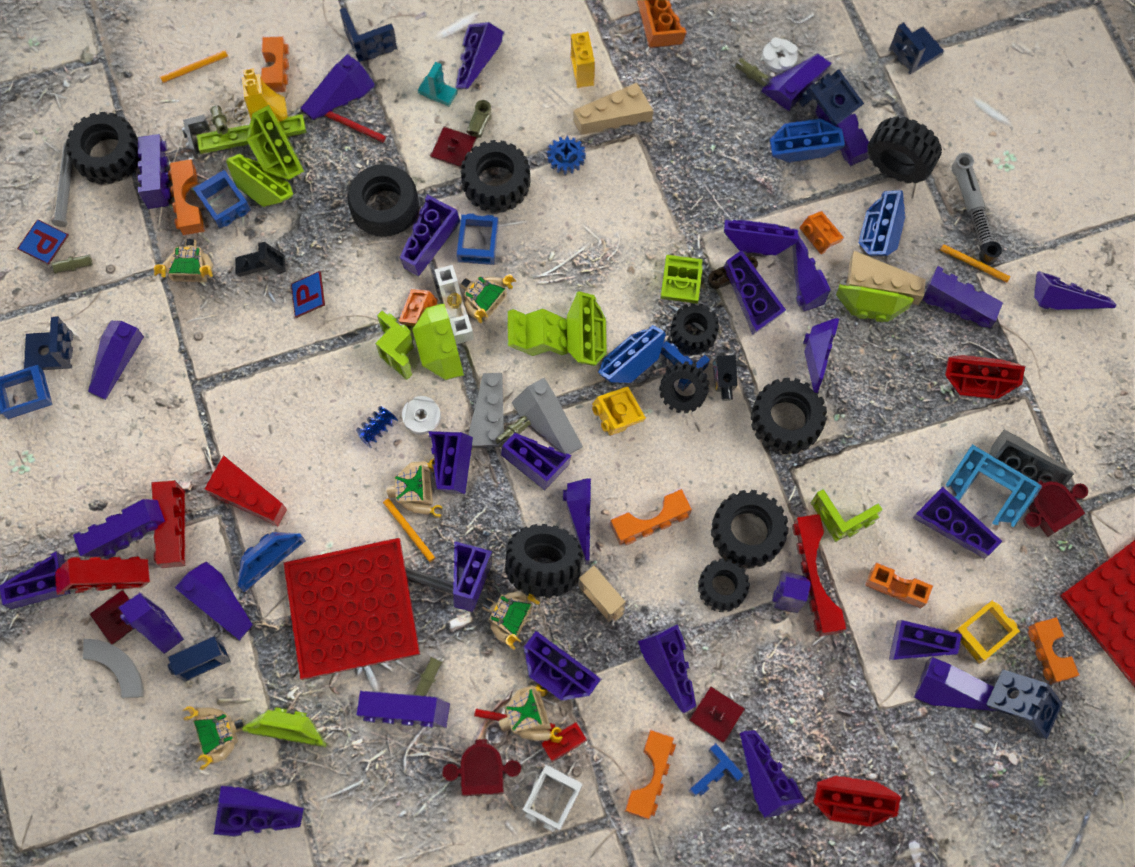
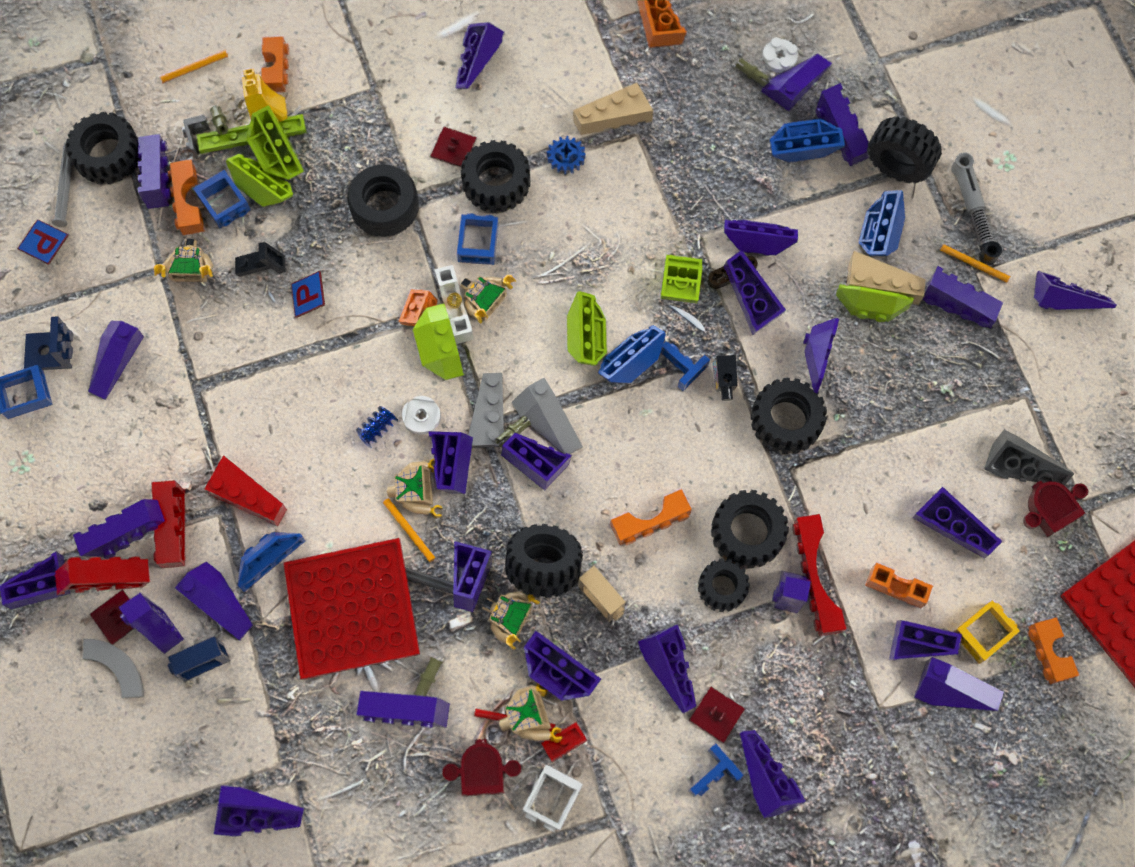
(72, 263): olive pin -> none
(215, 733): torso -> none
(286, 726): lime wedge -> none
(342, 84): dark purple wedge -> none
(362, 129): red bar -> none
(371, 43): dark blue bracket -> none
(395, 344): lime bracket -> none
(429, 234): dark purple wedge -> none
(435, 87): teal bracket -> none
(479, 119): olive piece -> none
(537, 332): lime bracket -> none
(578, 506): dark purple wedge -> none
(582, 59): yellow window -> none
(617, 411): yellow plate -> none
(642, 801): orange arch -> none
(678, 401): black tyre -> none
(697, 315): black tyre -> none
(810, 283): dark purple wedge -> none
(821, 232): orange bracket -> none
(825, 93): dark blue bracket -> none
(834, 522): lime bracket -> none
(856, 801): red wedge -> none
(914, 48): dark blue bracket -> none
(983, 376): red wedge -> none
(1023, 488): dark azure wedge -> none
(1034, 704): dark blue bracket -> none

